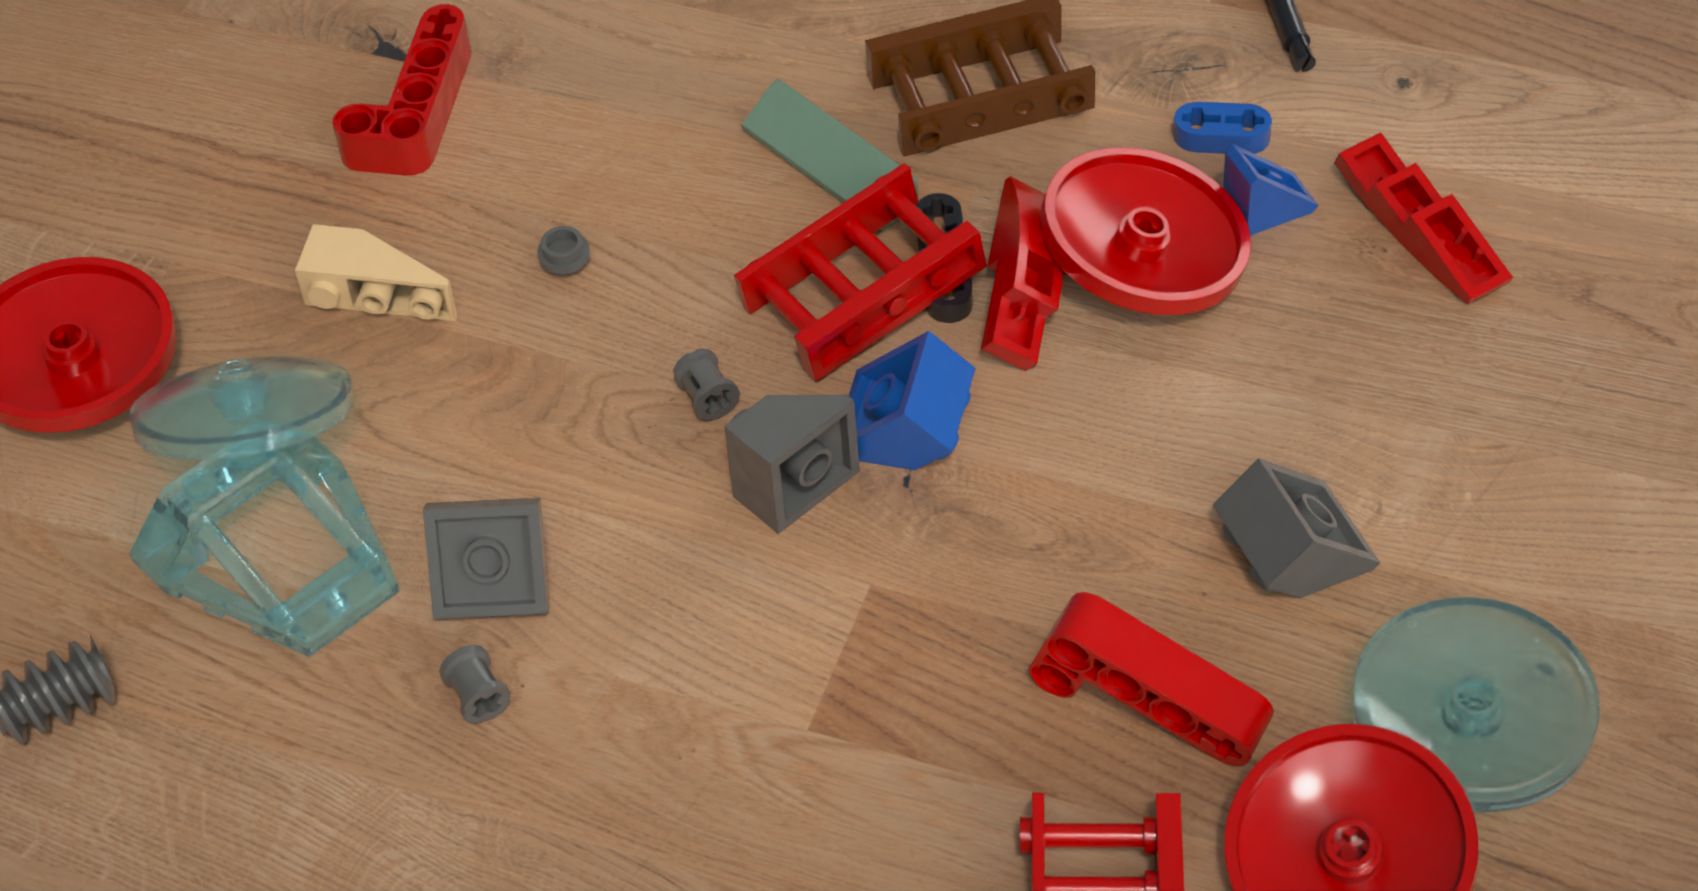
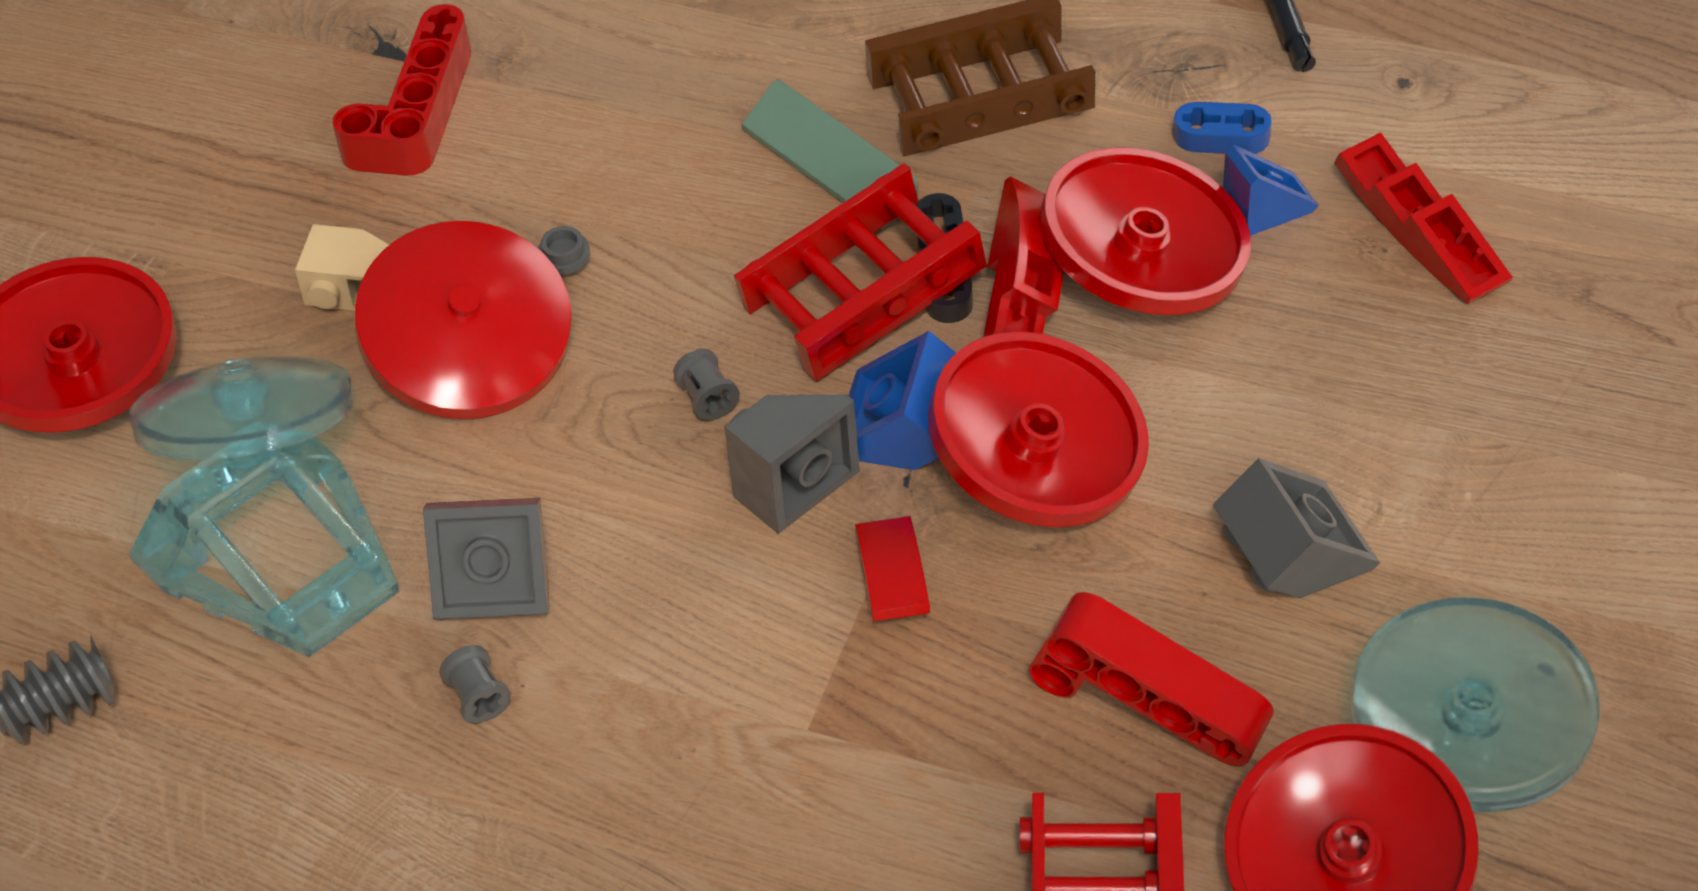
(462, 319): none -> red dish
(892, 568): none -> red slope
(1038, 429): none -> red dish

